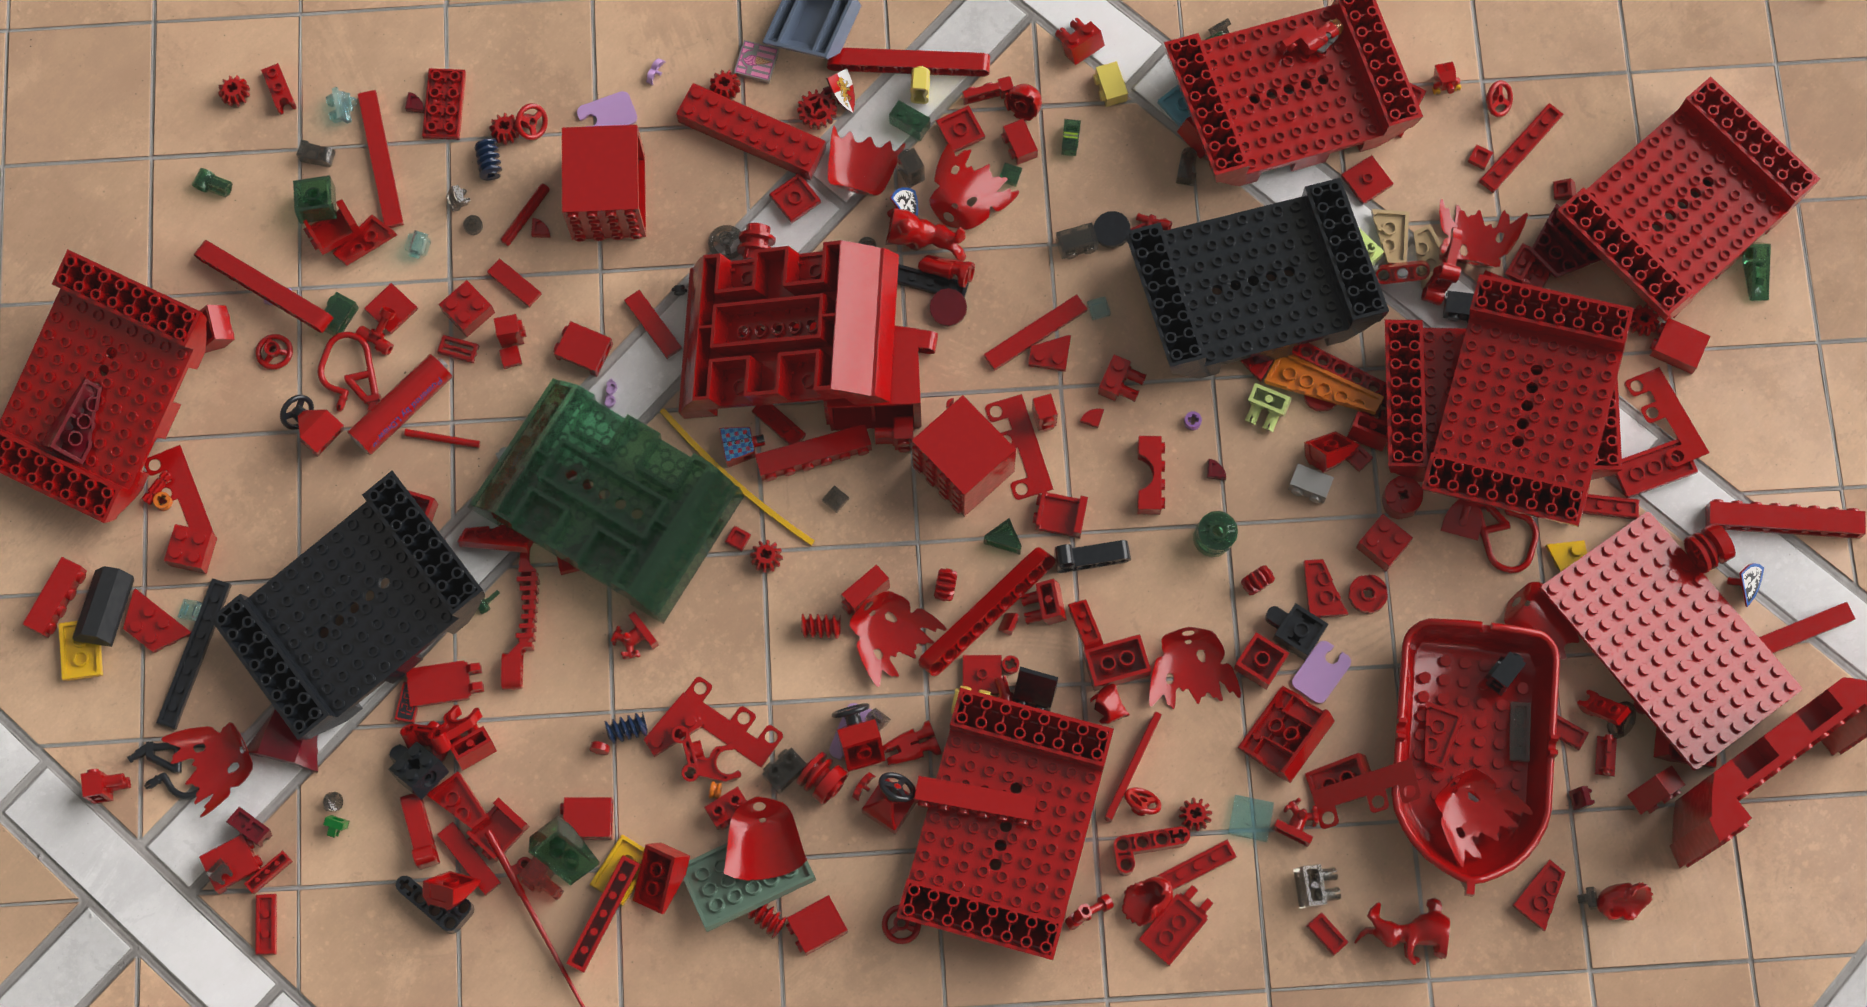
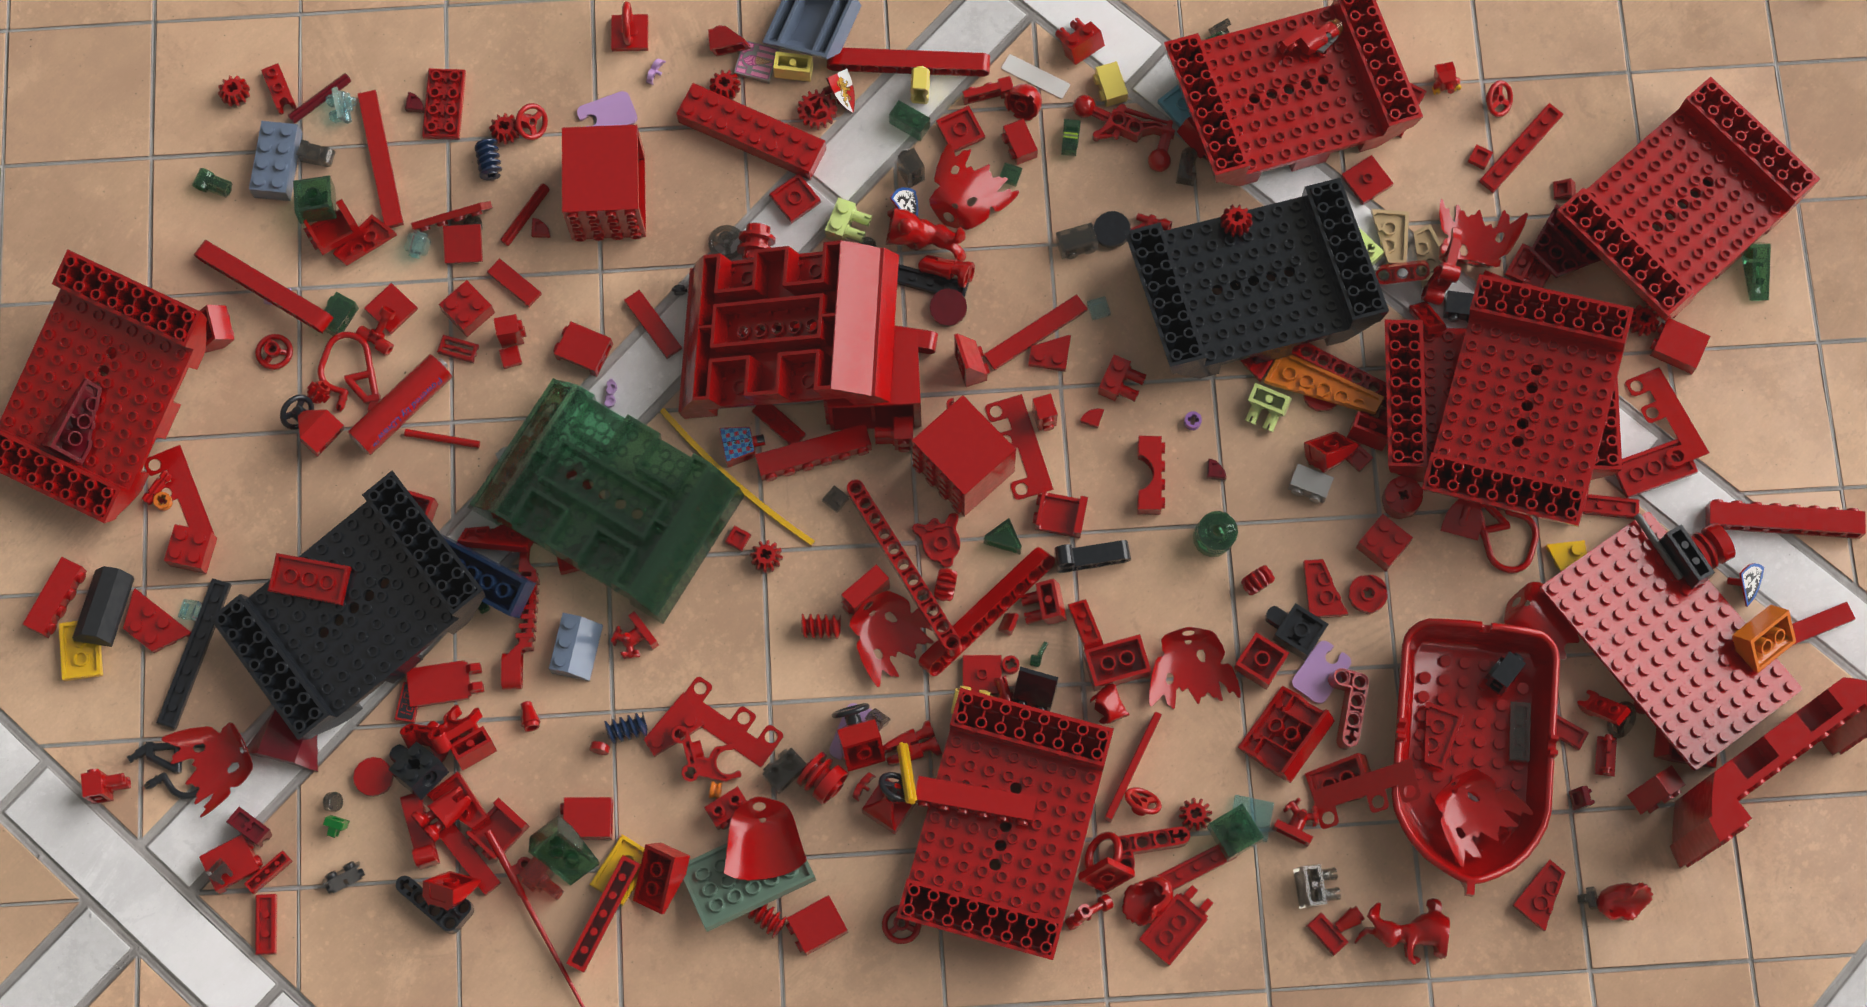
(275, 161): none -> sand blue brick
(309, 579): none -> red tile
(318, 98): none -> dark red axle
(318, 392): none -> red gear
(350, 872): none -> black hinge
(373, 777): none -> red tile
(445, 810): none -> red piece
(456, 198): clear smoke tile -> none
(457, 215): none -> red wing
(463, 243): none -> red tile
(502, 587): none -> dark blue brick
(529, 717): none -> red cone
(575, 647): none -> sand blue slope
(629, 31): none -> red tile
(725, 41): none -> red slope
(793, 66): none -> light yellow brick
(841, 220): none -> yellowish green brick
(860, 164): red piece -> none
(906, 773): none -> yellow axle
(907, 574): none -> red beam
(940, 540): none -> red tile
(970, 360): none -> red slope
(1035, 76): none -> white sticker
(1036, 659): none -> clear green hand
(1108, 872): none -> red tile
(1159, 159): none -> red piece
(1235, 832): none -> clear green brick
(1240, 226): none -> red gear
(1348, 709): none -> red beam
(1349, 919): none -> red cone
(1431, 321): none -> red tile
(1659, 547): none -> dark grey bar
(1687, 556): none -> black brick
(1765, 637): none -> orange slope

